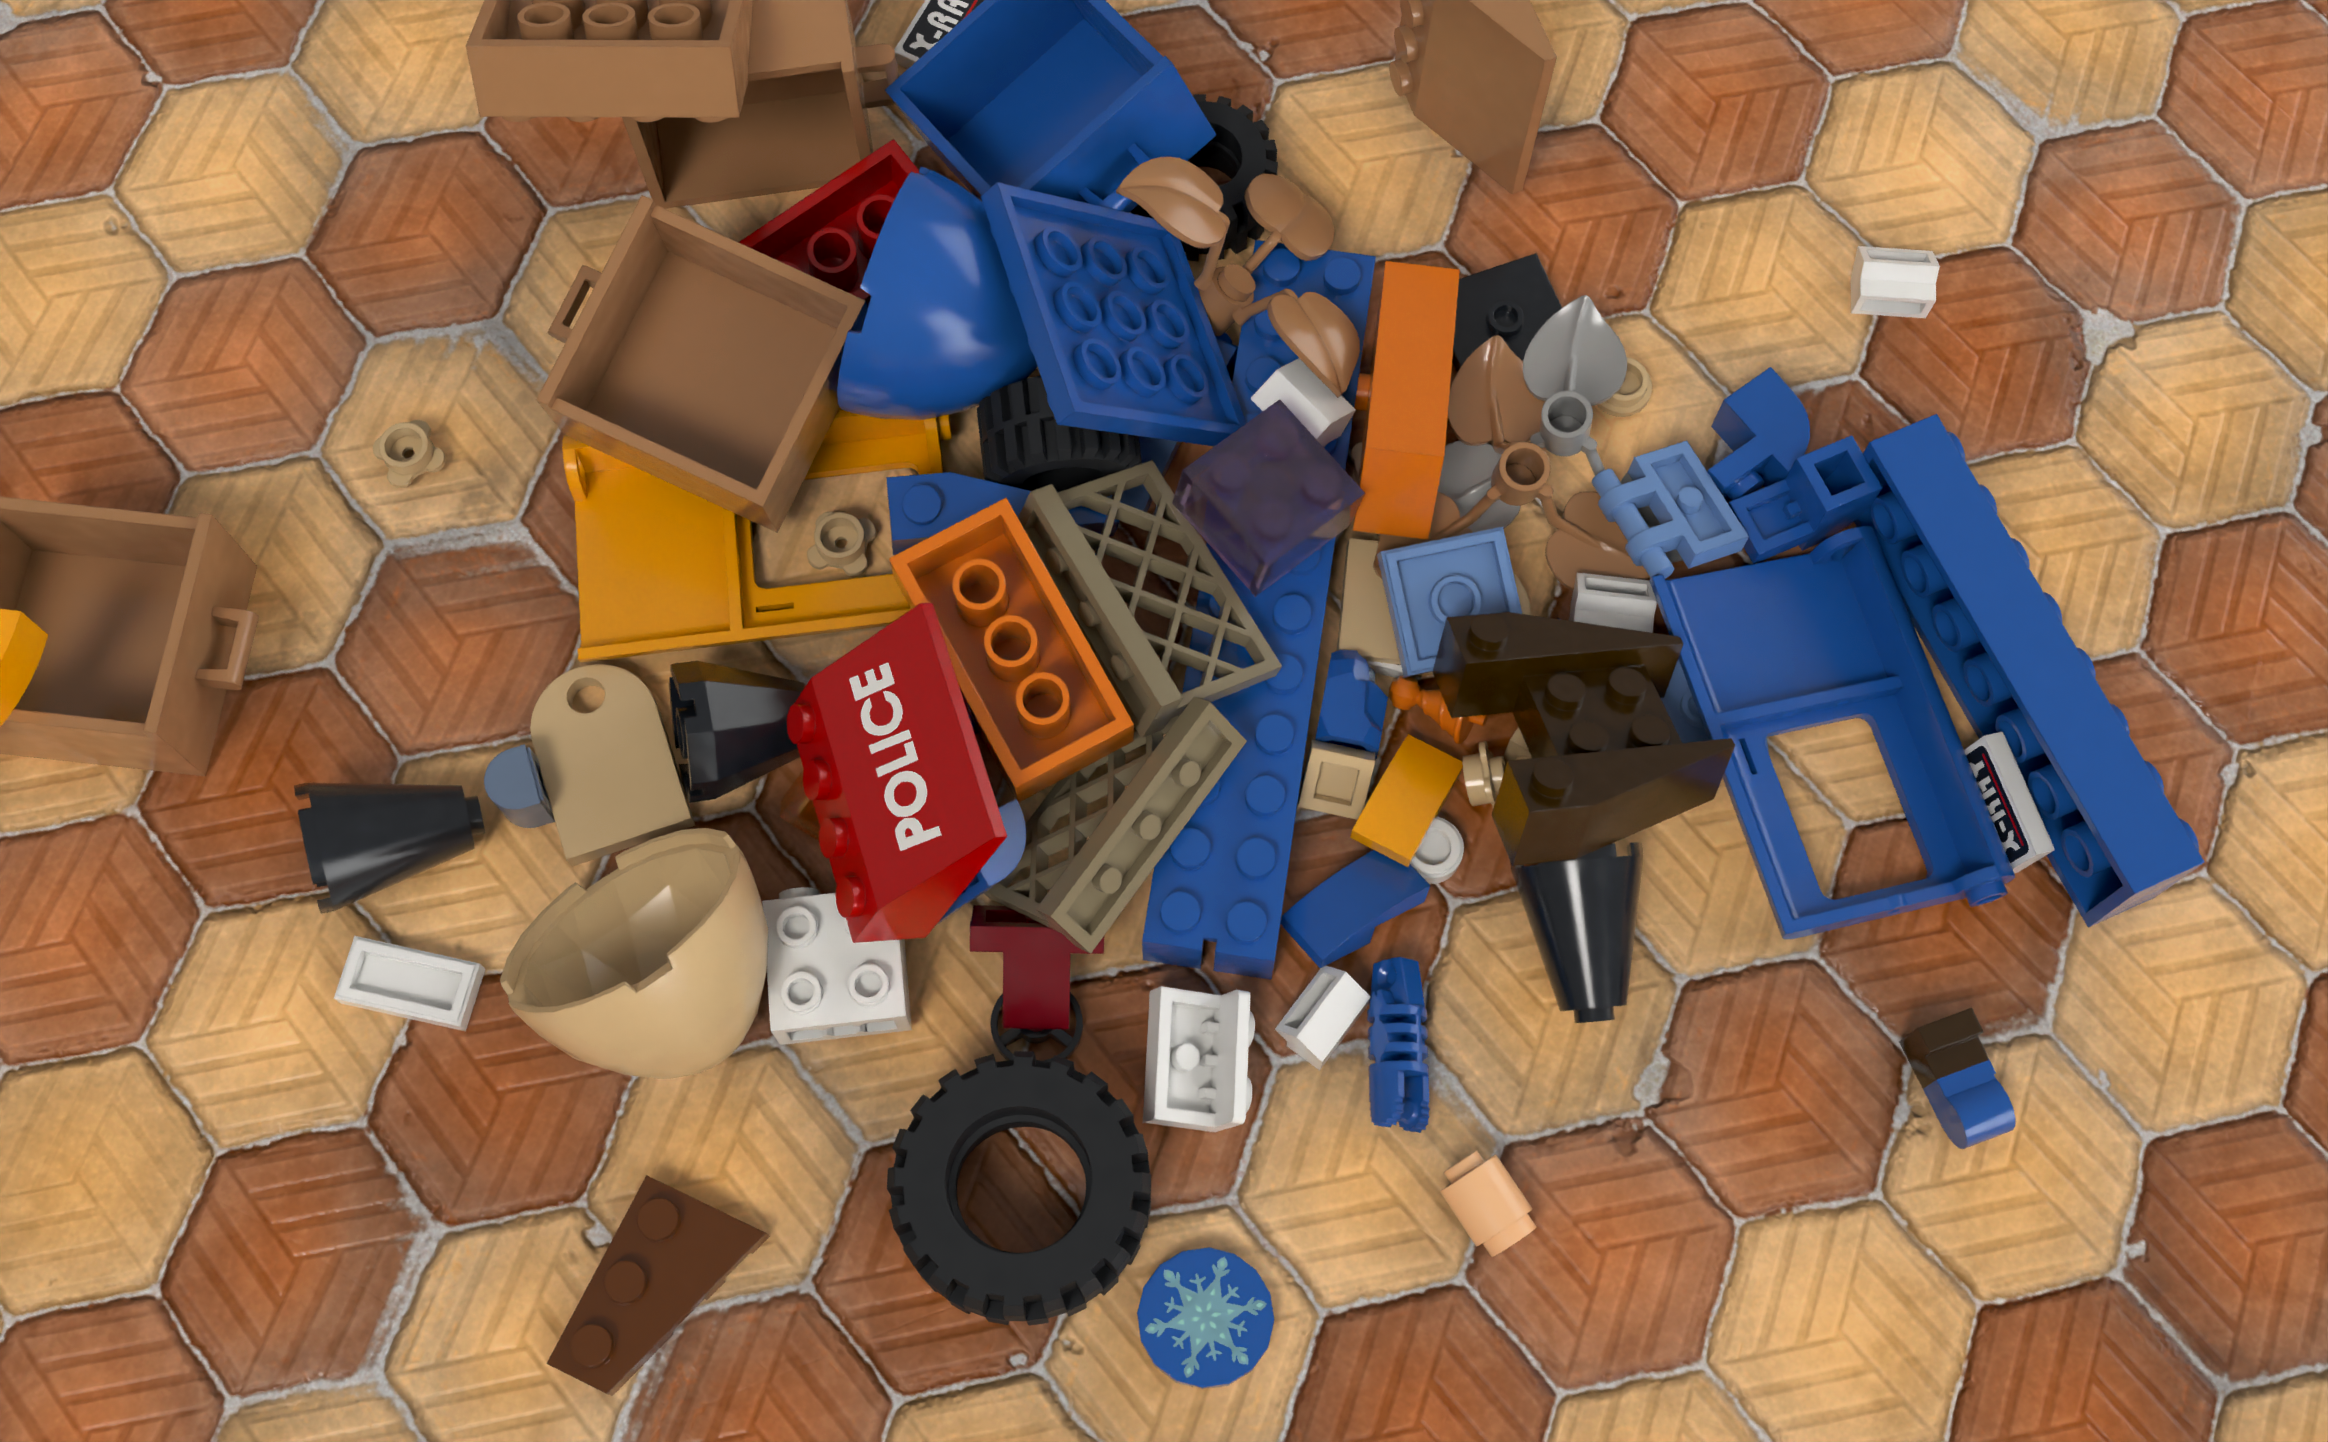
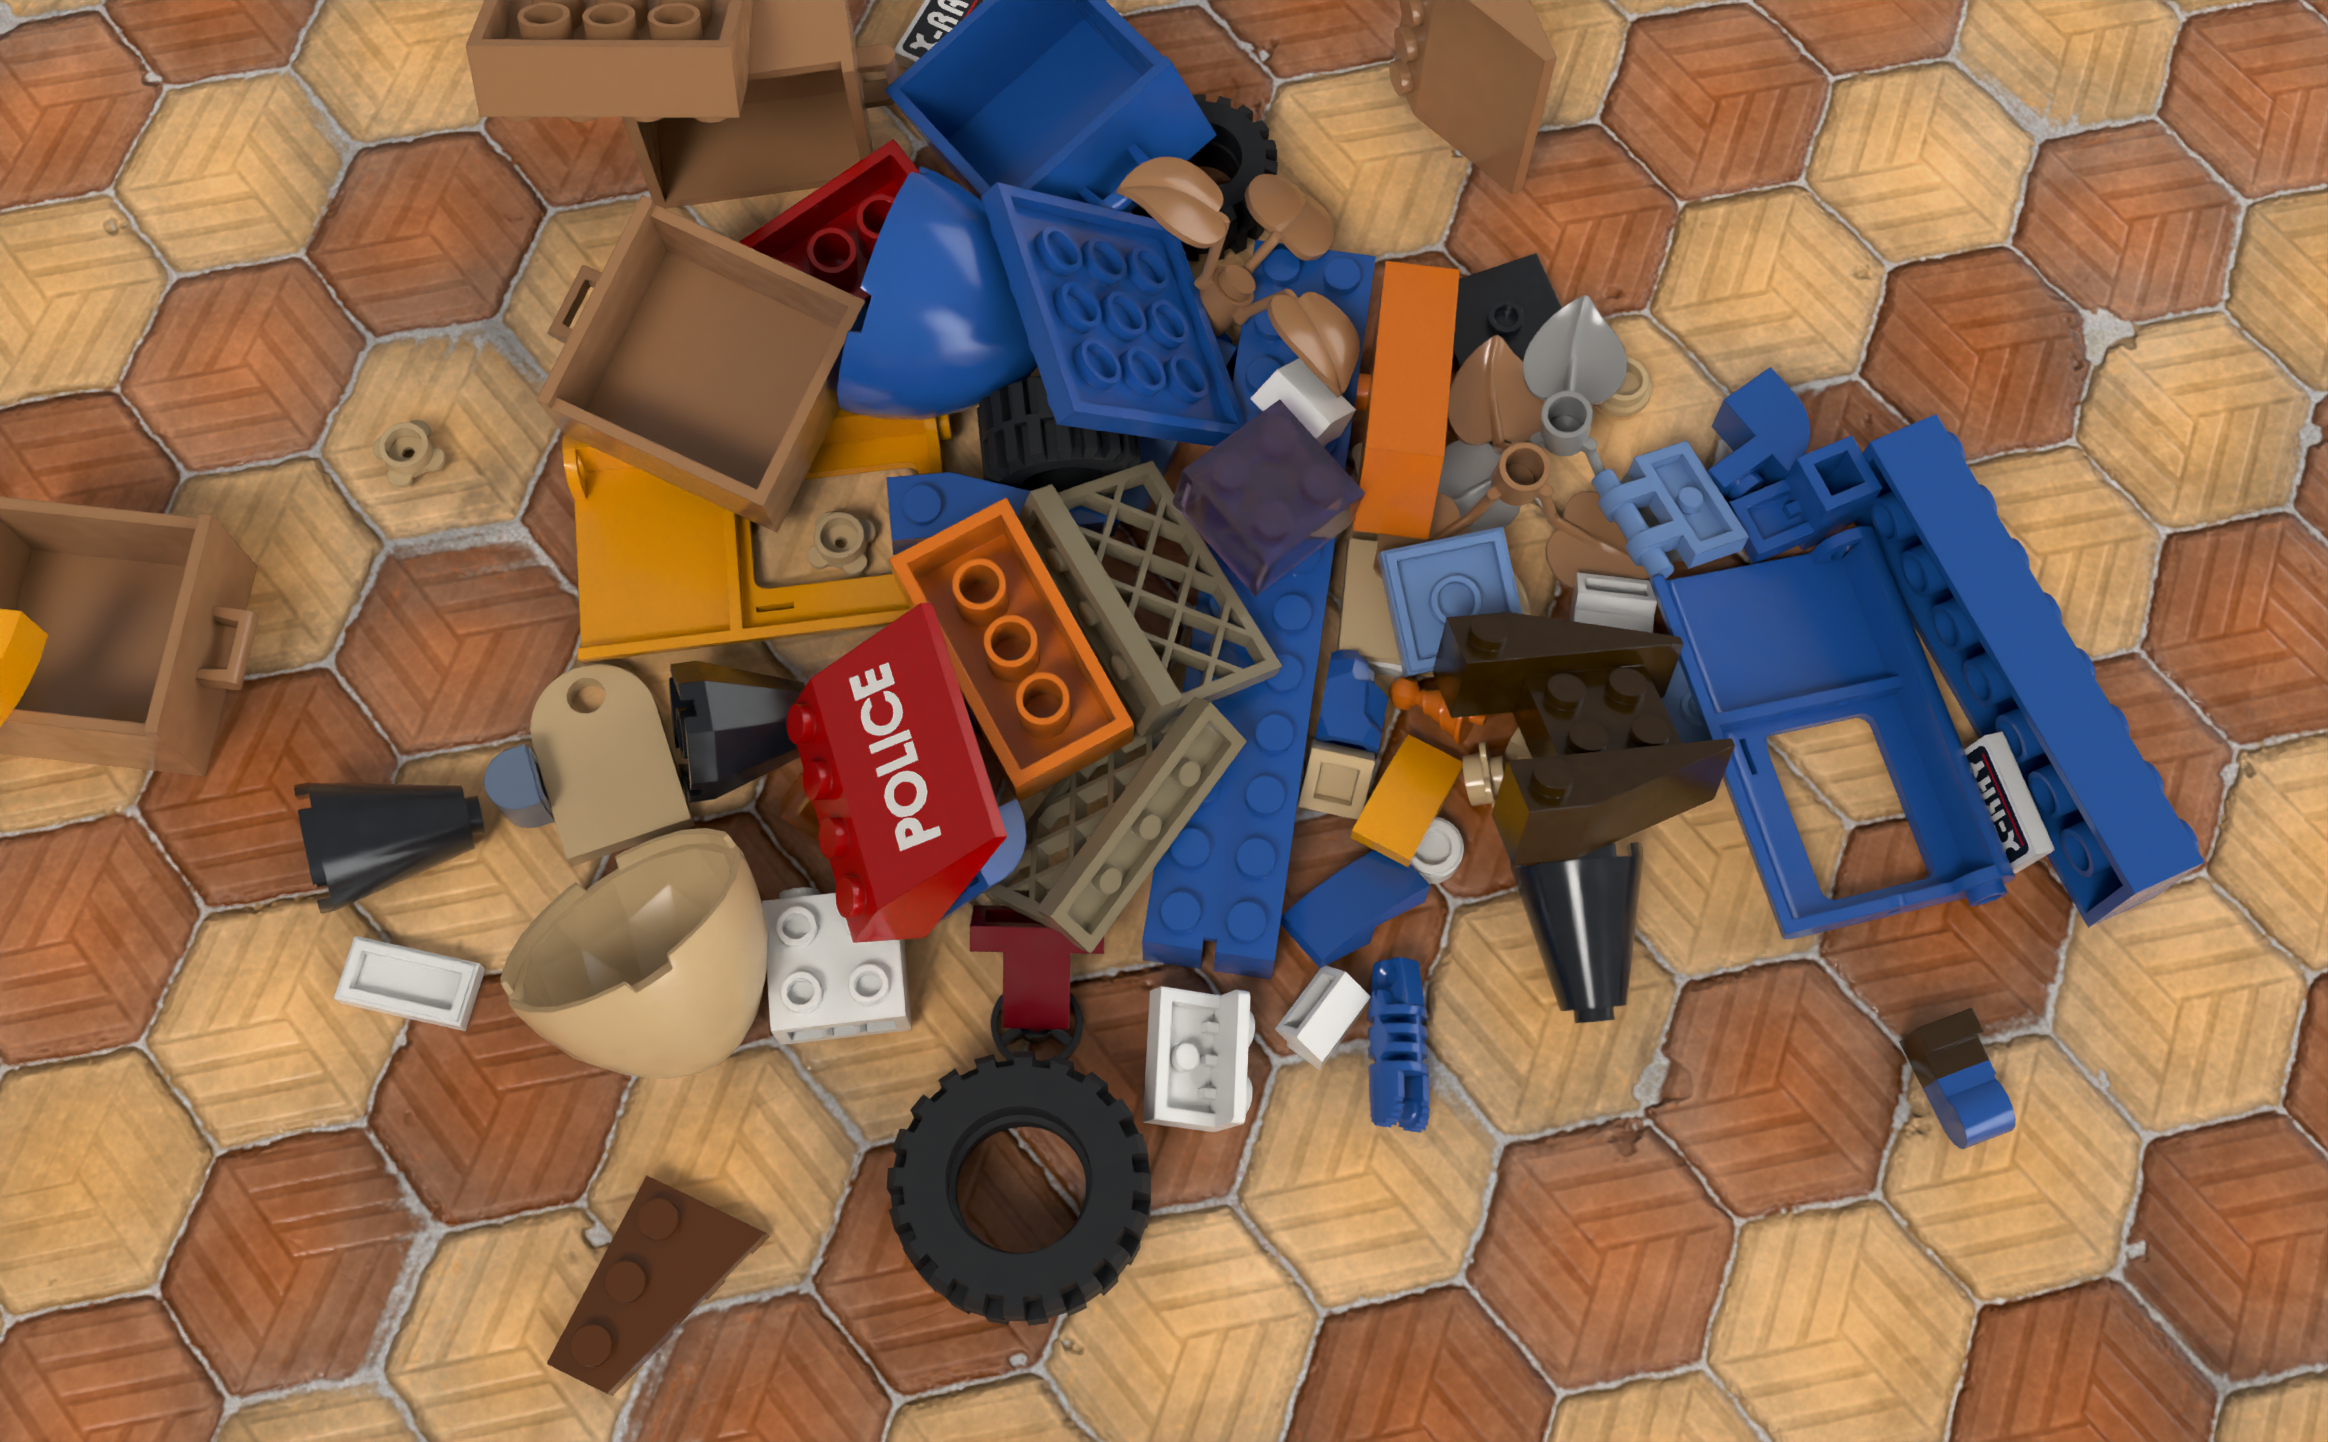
(1205, 1318): blue tile -> none
(1488, 1203): light nougat brick -> none
(1893, 282): white piece -> none

